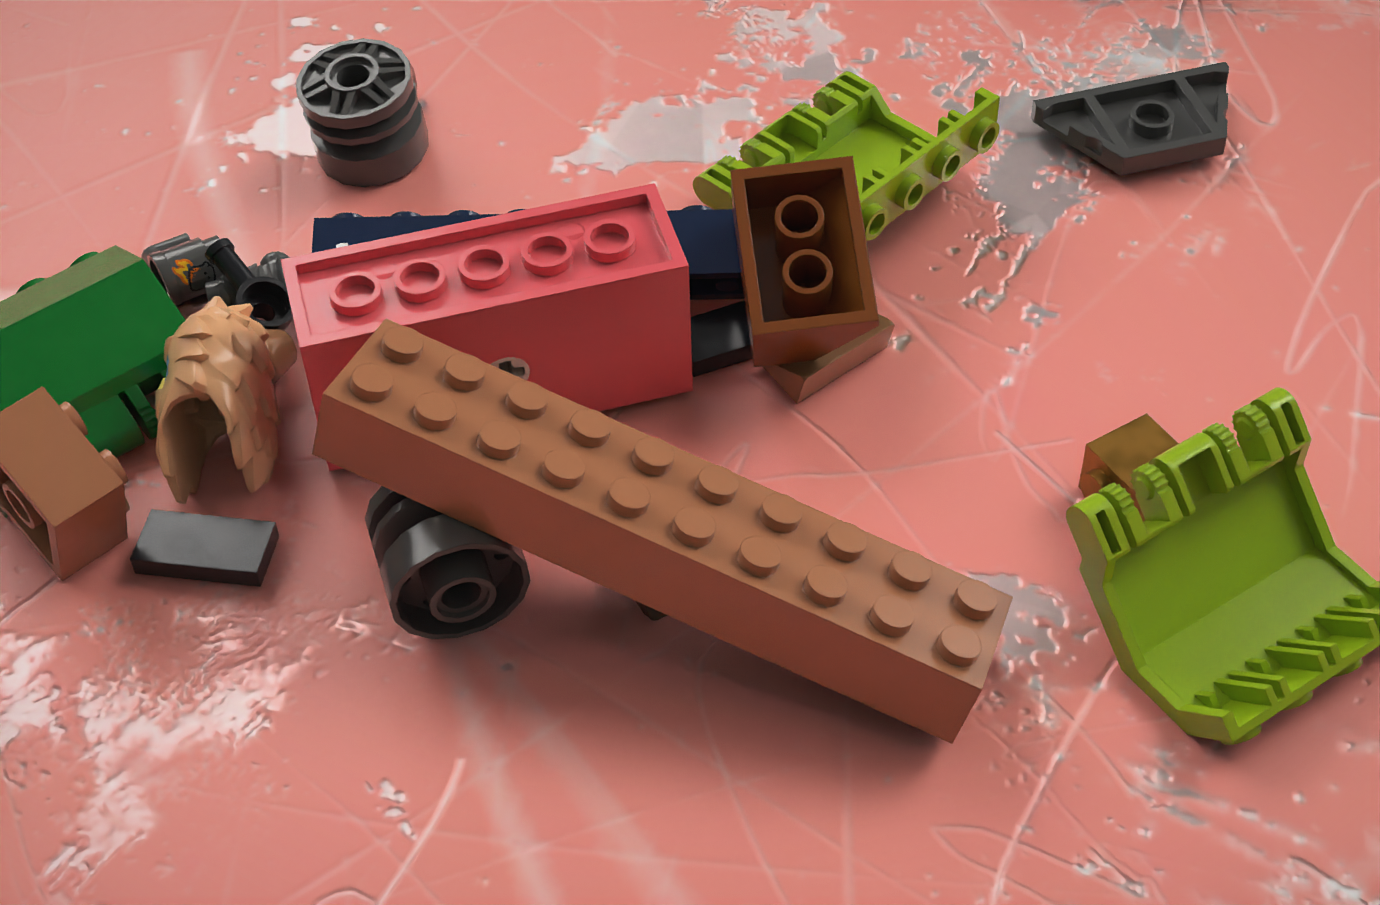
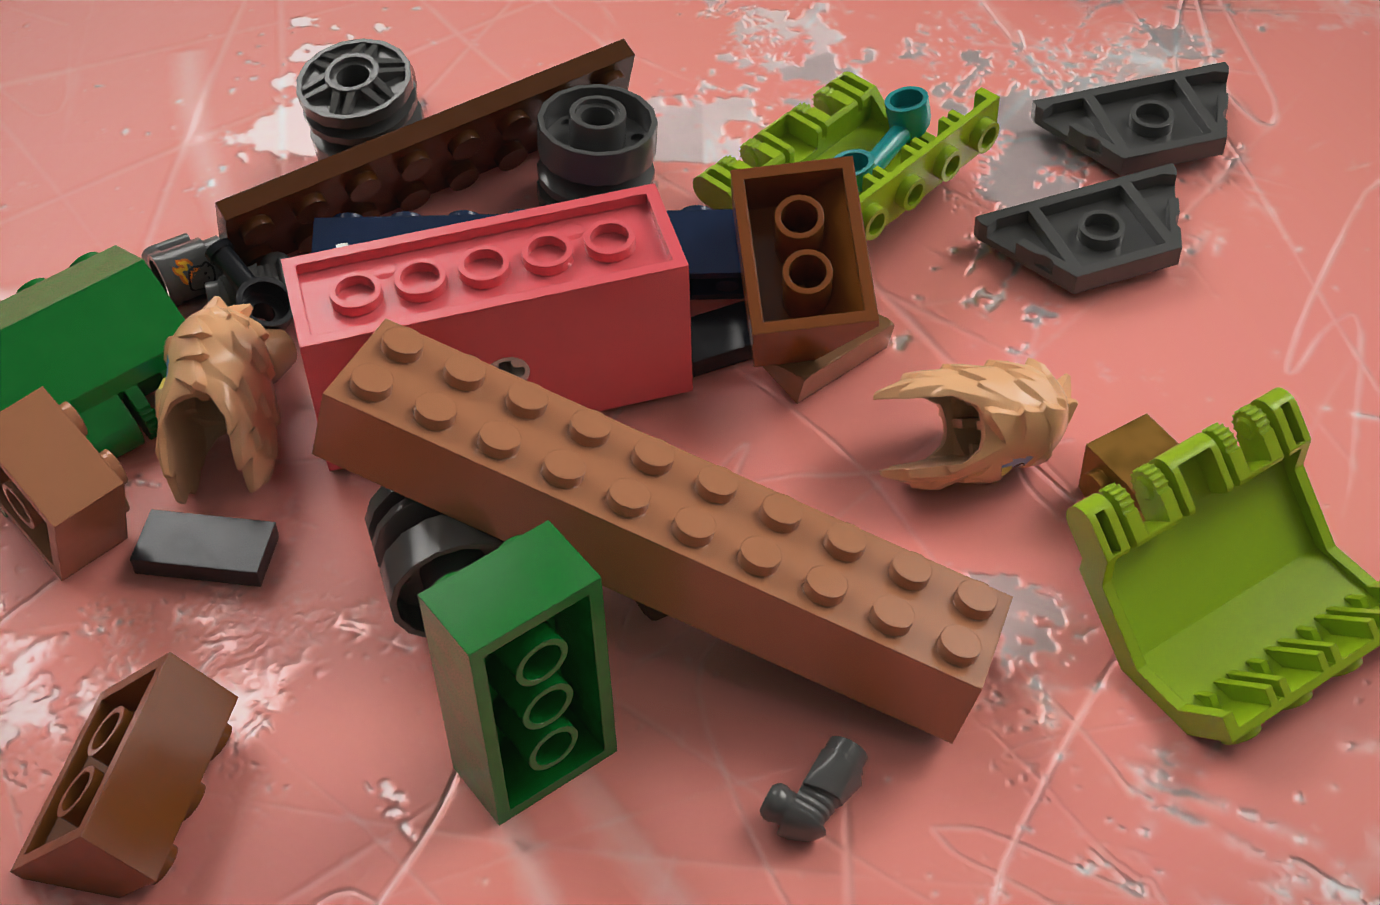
(130, 782): none -> dark orange slope
(411, 161): none -> reddish brown plate
(522, 669): none -> green brick
(594, 143): none -> dark grey wheel
(826, 787): none -> dark grey arm
(908, 118): none -> teal bar
(990, 420): none -> light nougat head
(1093, 231): none -> dark grey wing

